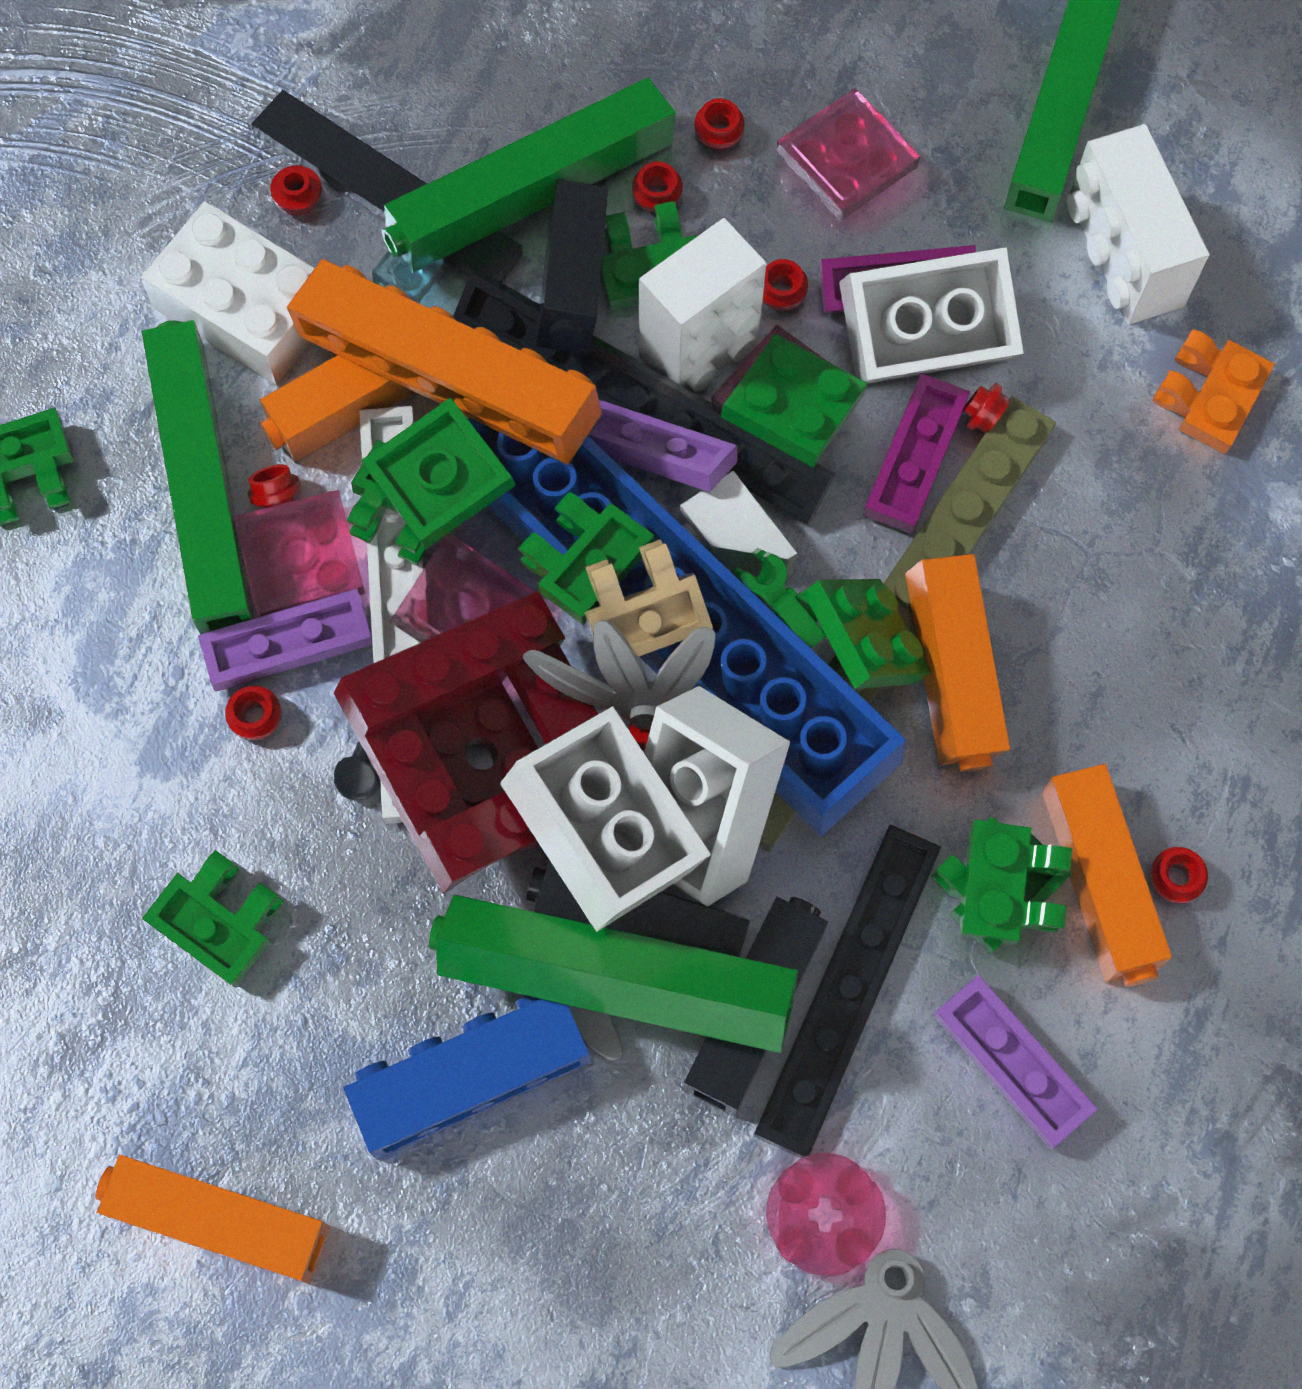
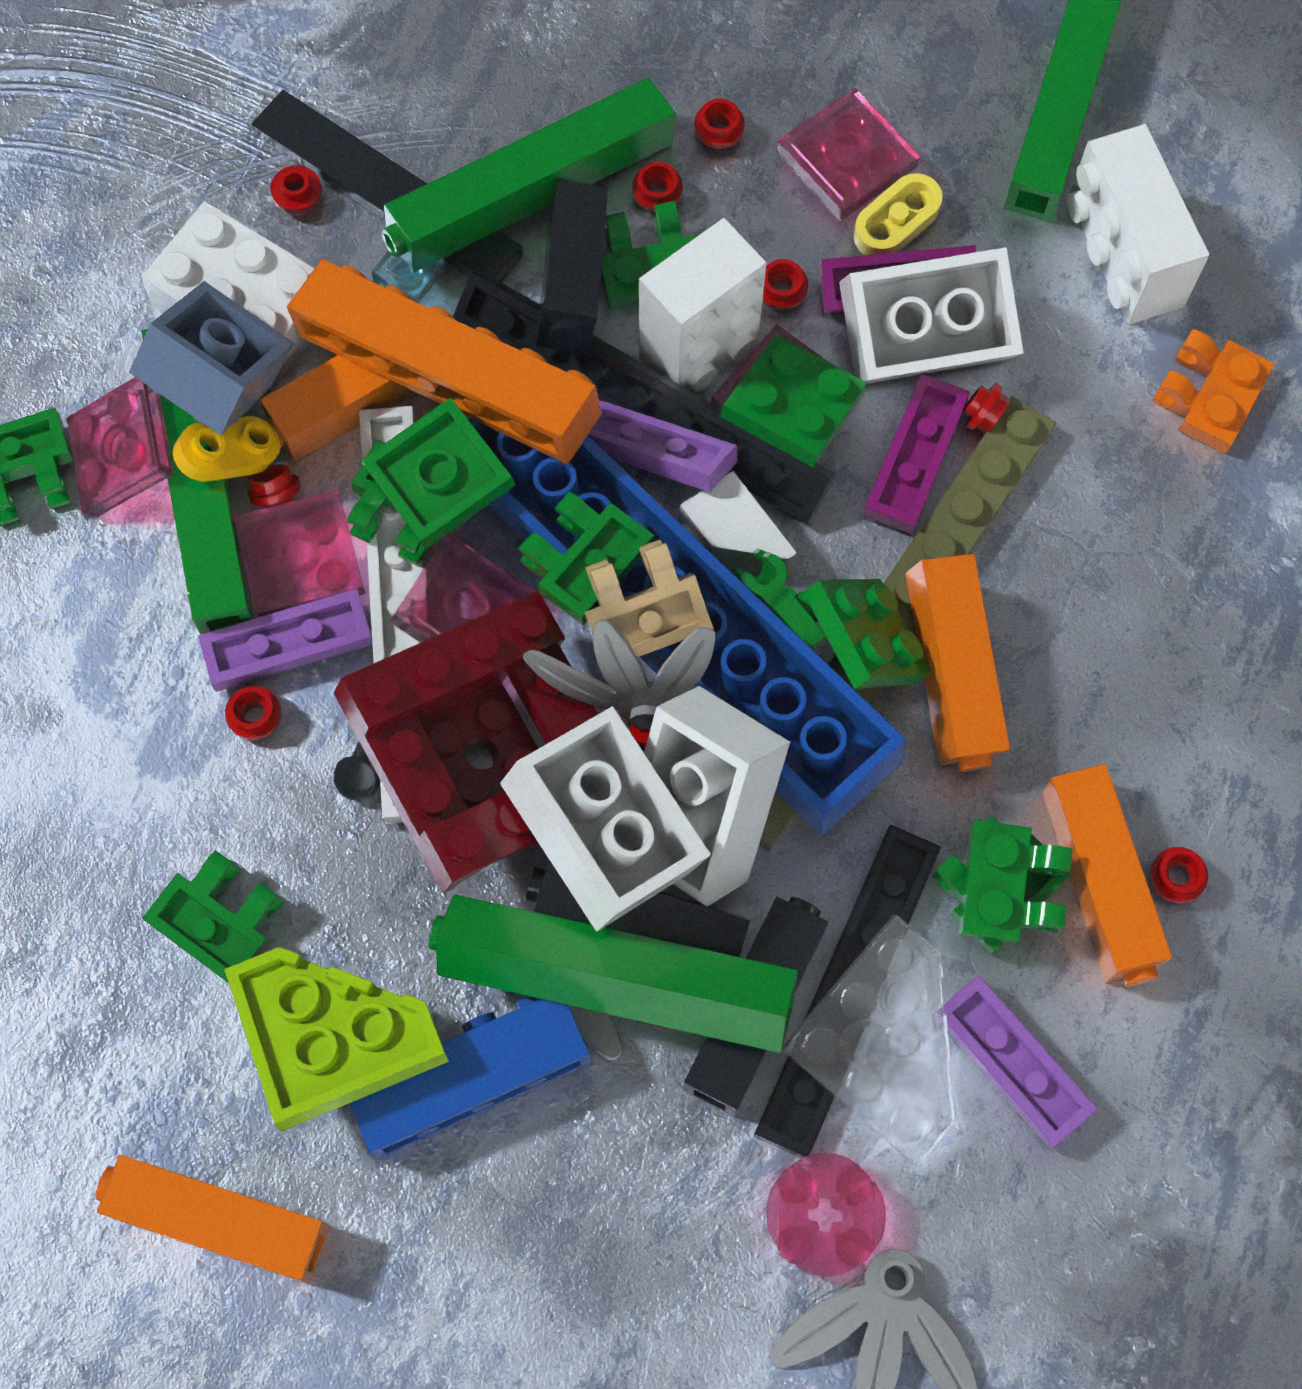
(119, 447): none -> clear pink plate
(210, 357): none -> sand blue brick
(232, 452): none -> yellow plate
(327, 1034): none -> lime plate
(885, 1041): none -> clear plate
(893, 217): none -> light yellow plate

